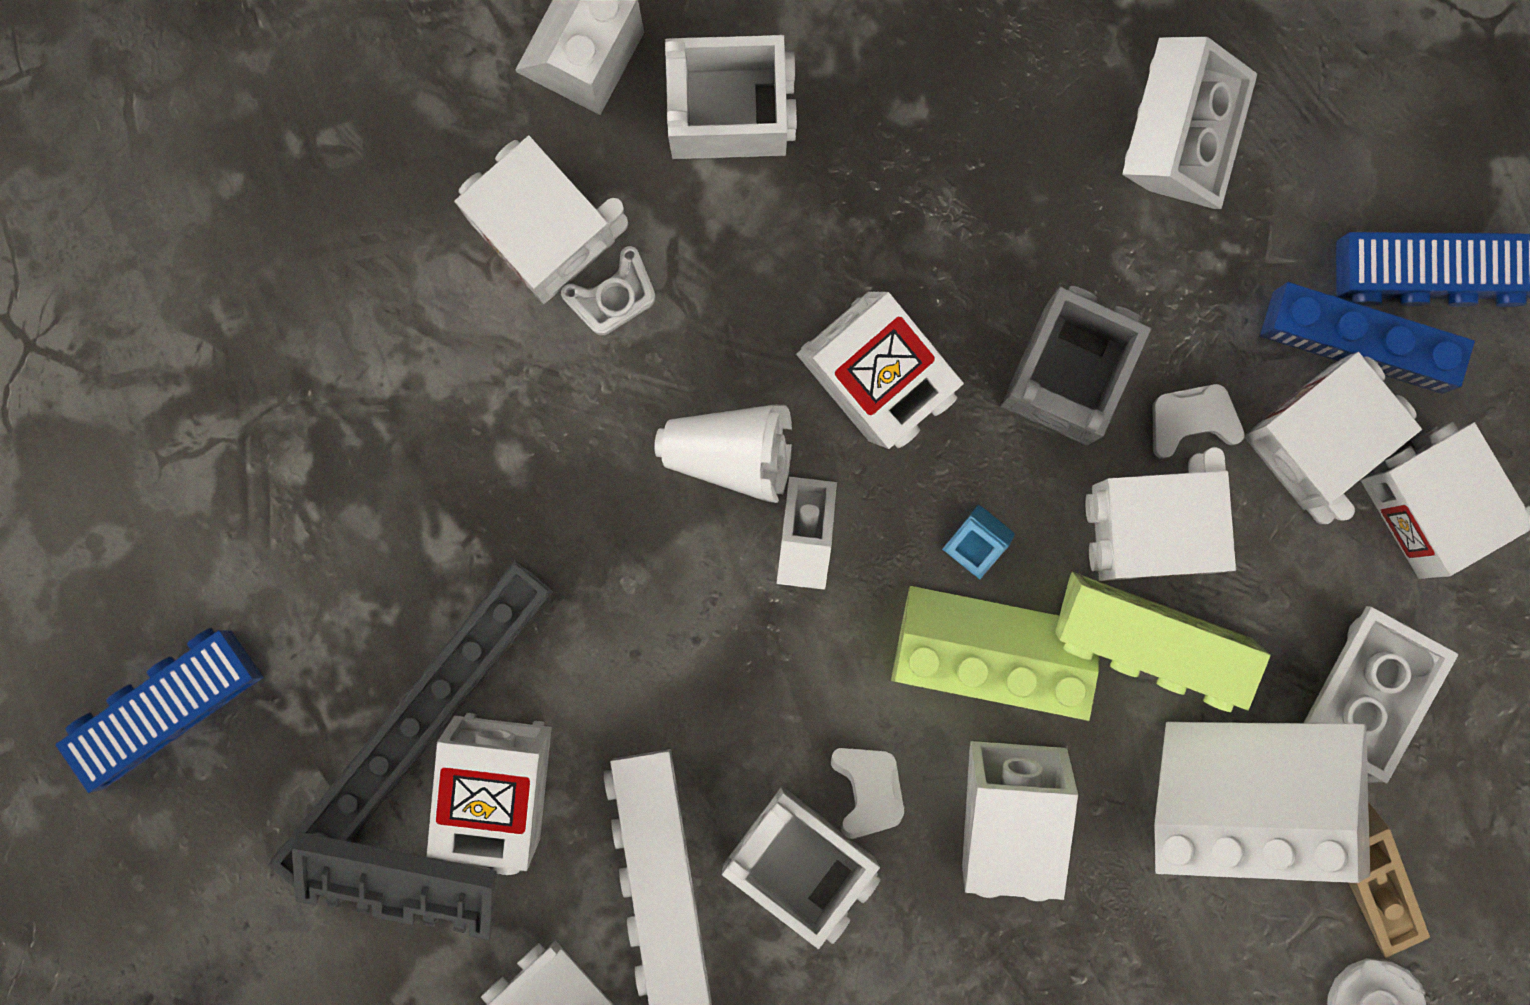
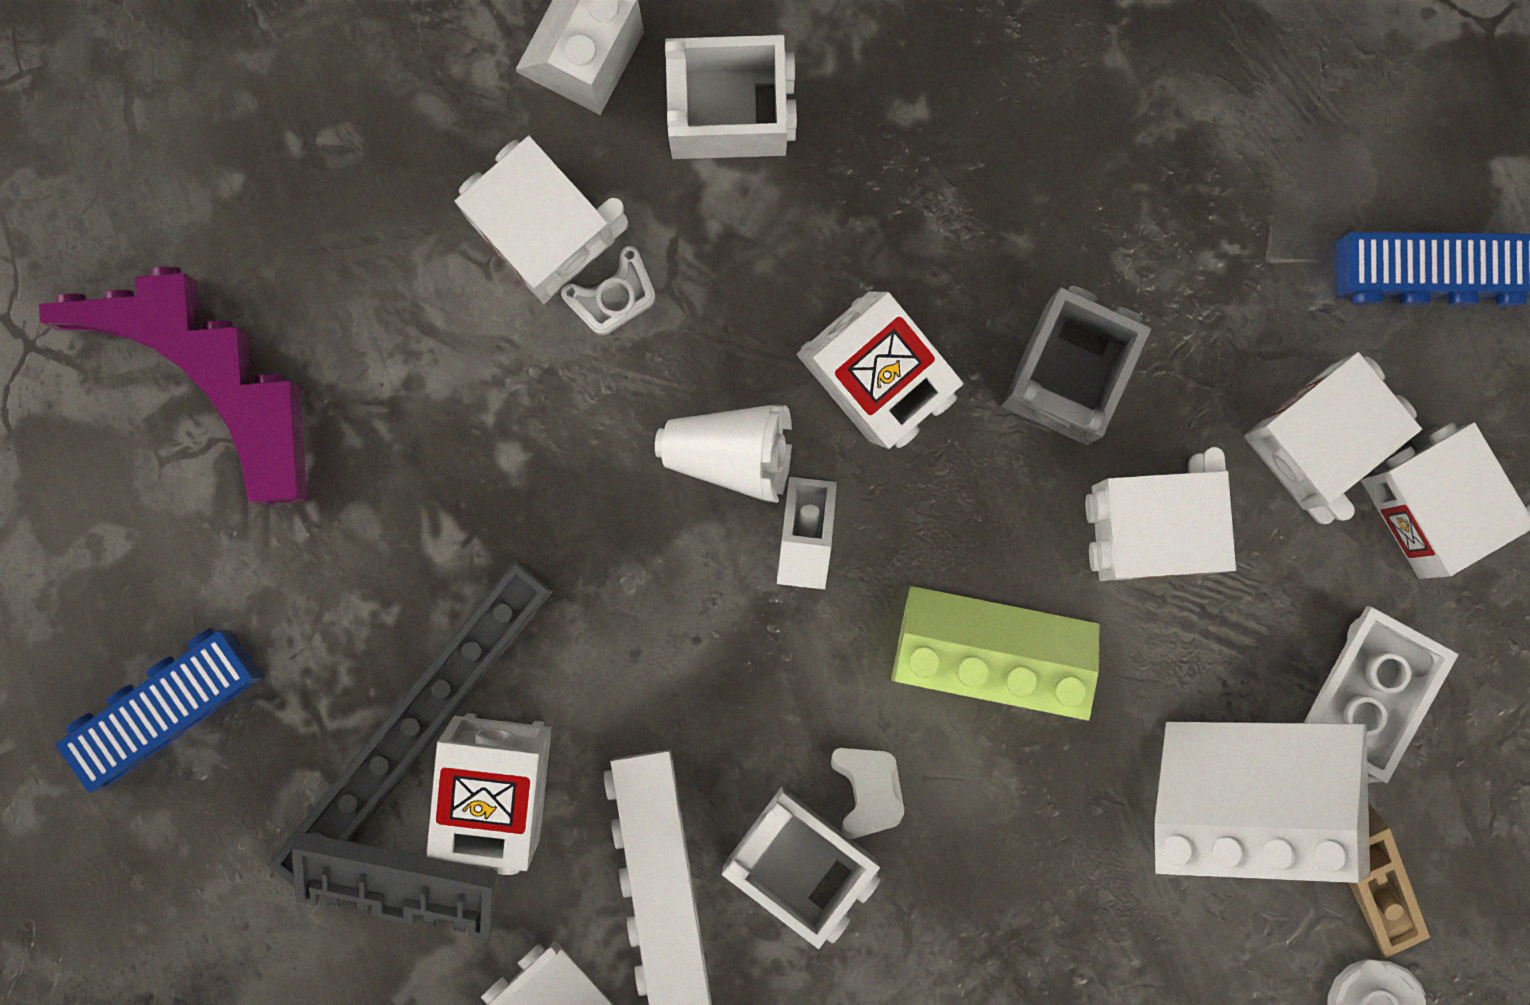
(165, 317): none -> magenta arch
(979, 541): dark azure slope -> none
(1018, 821): white slope -> none
(1160, 642): yellowish green slope -> none
(1190, 121): white slope -> none
(1193, 413): white piece -> none
(1342, 328): blue brick -> none

